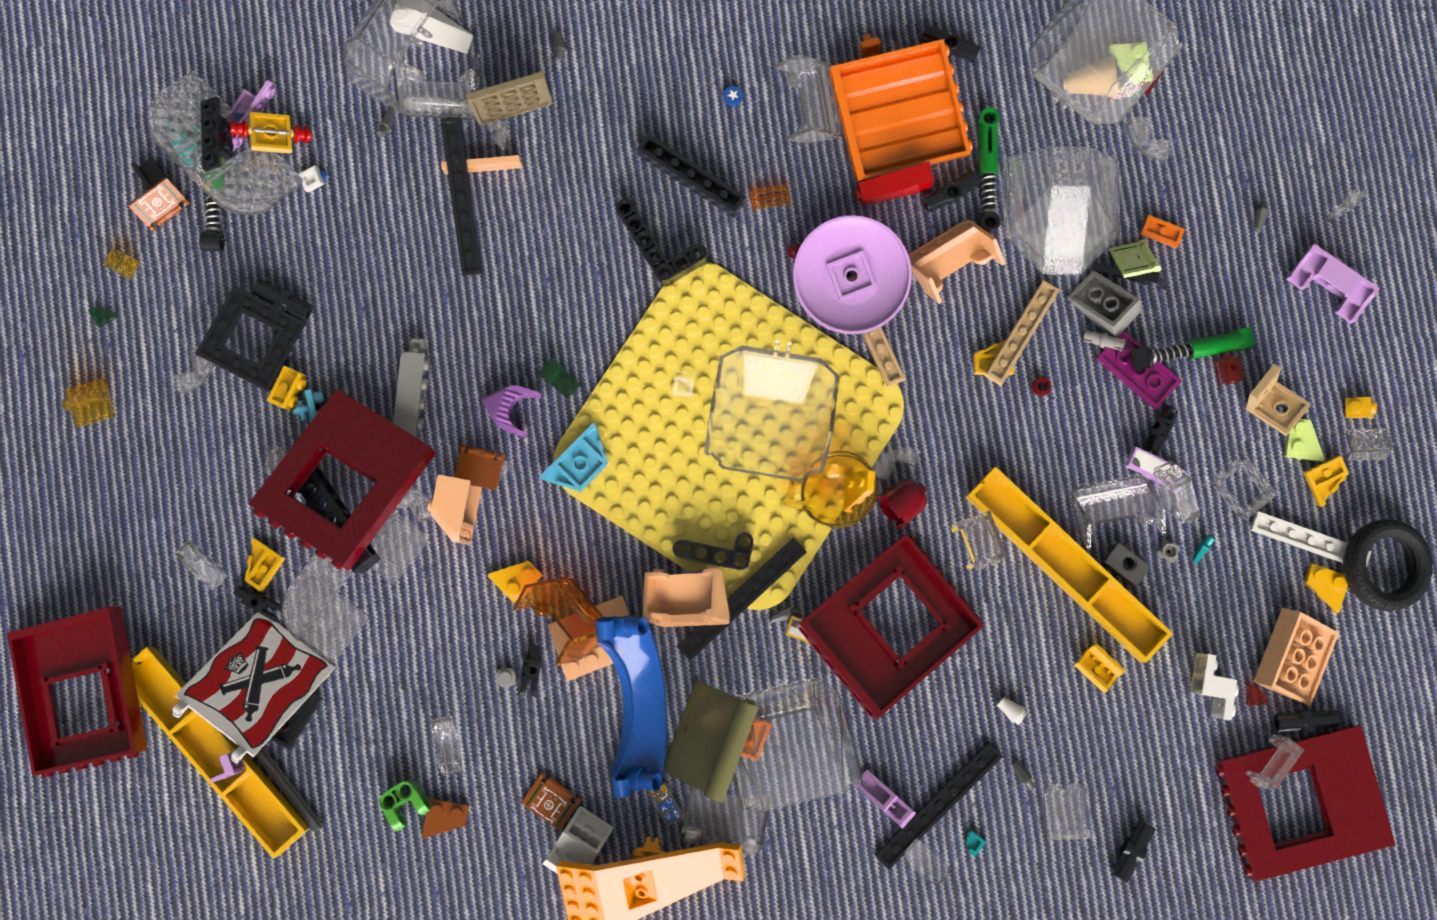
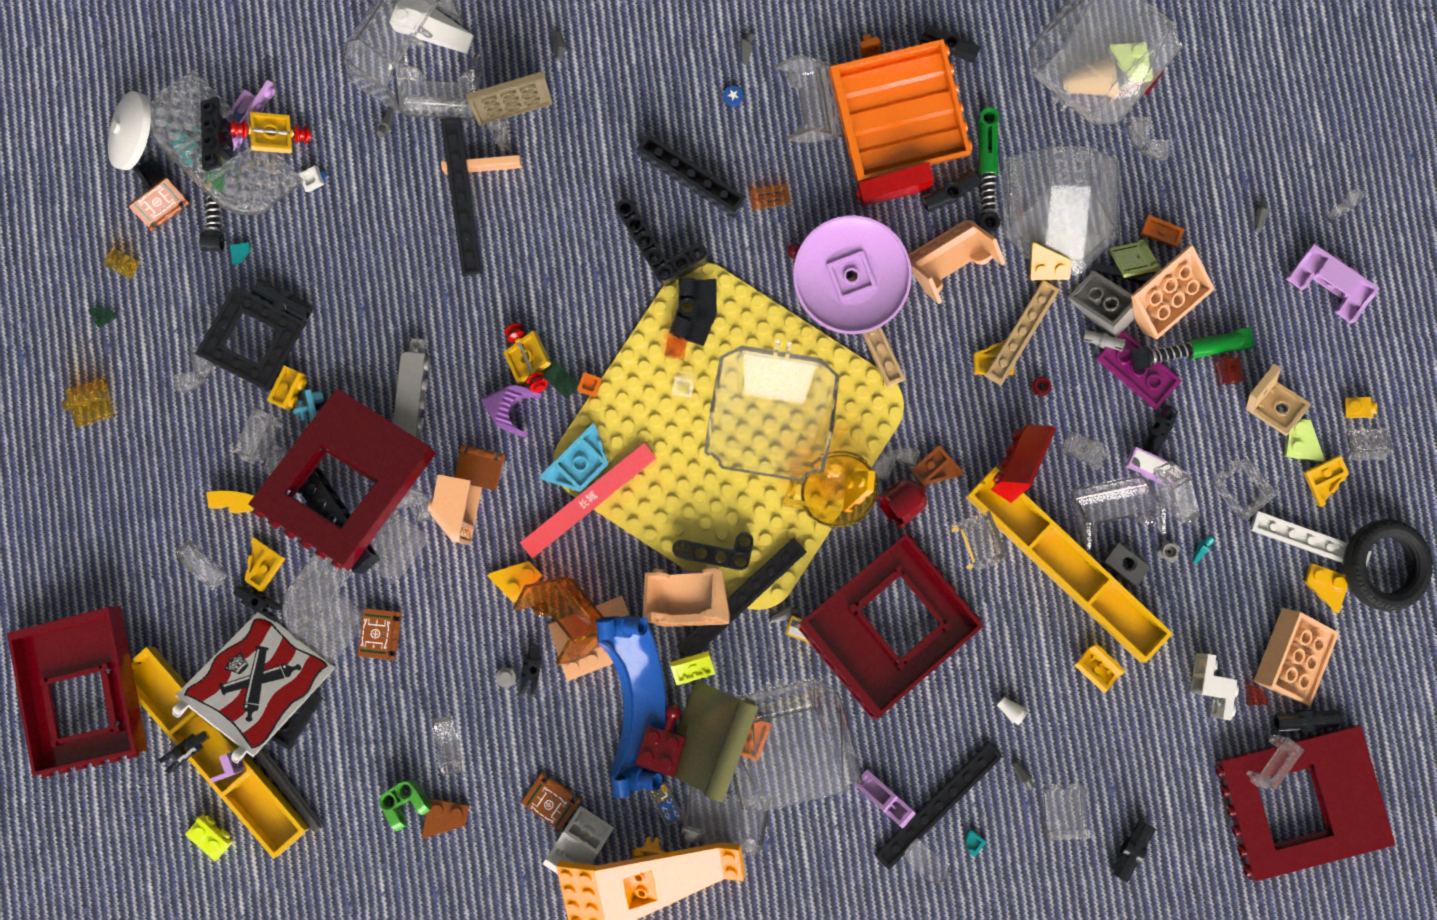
(129, 130): none -> white dish
(193, 745): none -> black hinge
(209, 837): none -> neon yellow bracket
(234, 500): none -> yellow slope
(239, 252): none -> teal tile
(257, 436): none -> clear window
(379, 634): none -> dark orange piece
(526, 357): none -> yellow plate
(588, 500): none -> coral tile
(589, 384): none -> orange tile
(660, 747): none -> dark red plate
(675, 348): none -> clear orange plate
(692, 668): none -> neon yellow bracket
(698, 323): none -> black panel
(746, 47): none -> dark grey bar
(936, 467): none -> dark orange wing
(1022, 461): none -> red slope
(1048, 264): none -> wing
(1084, 450): none -> clear tile
(1171, 293): none -> light nougat slope

